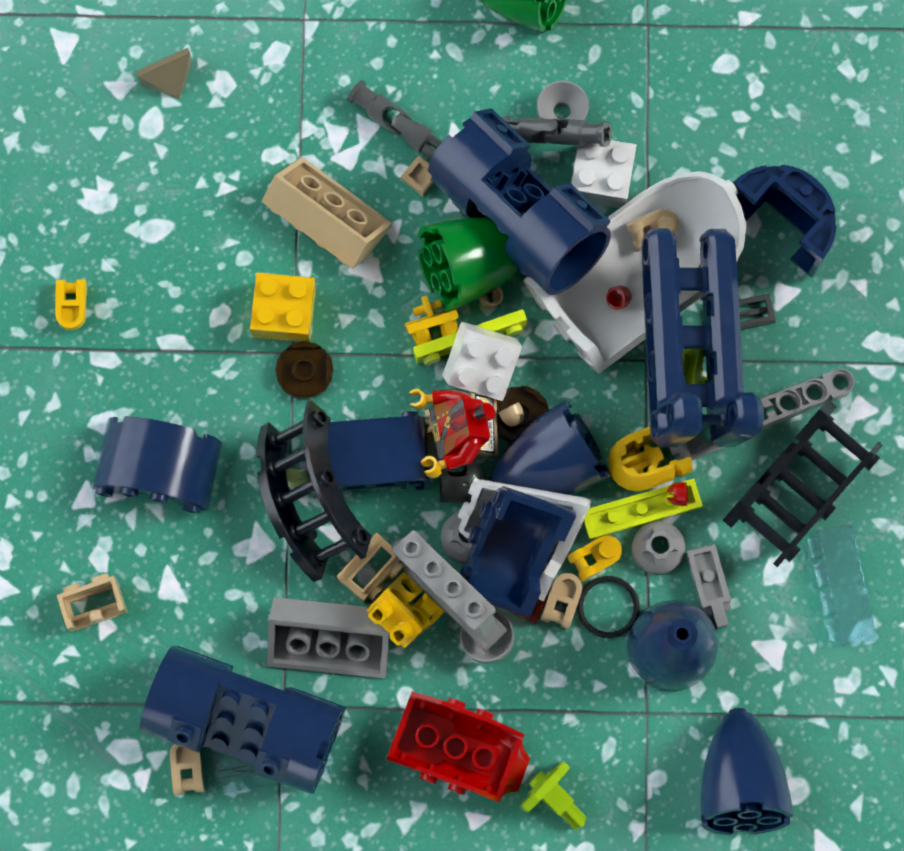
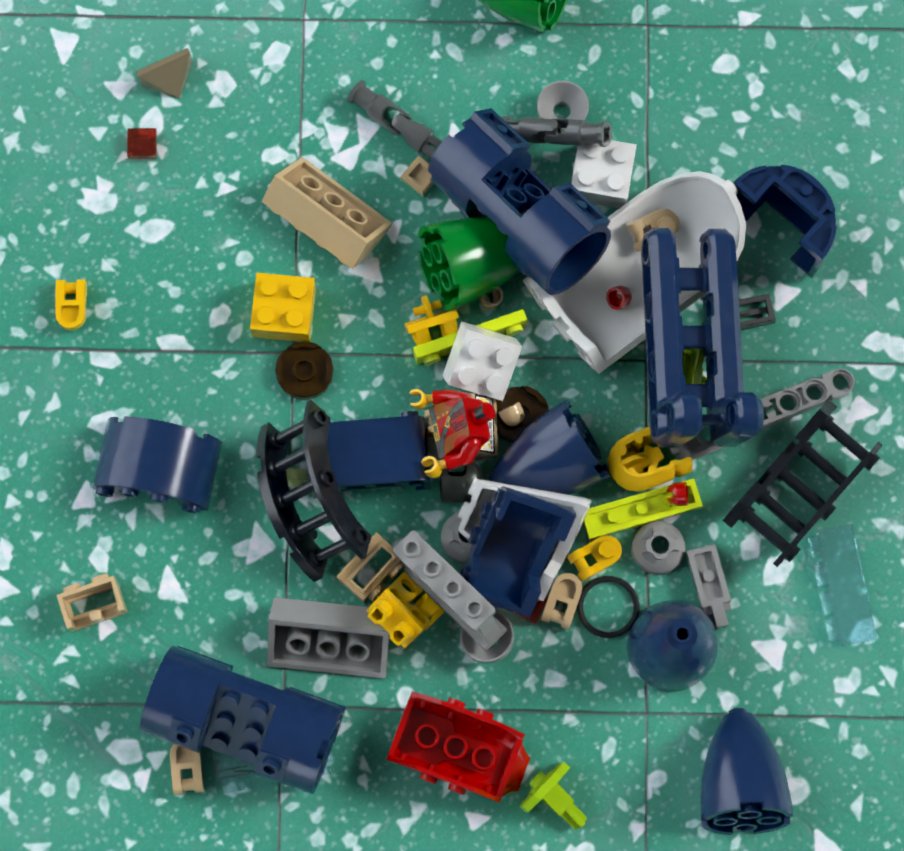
(142, 143): none -> clear red tile

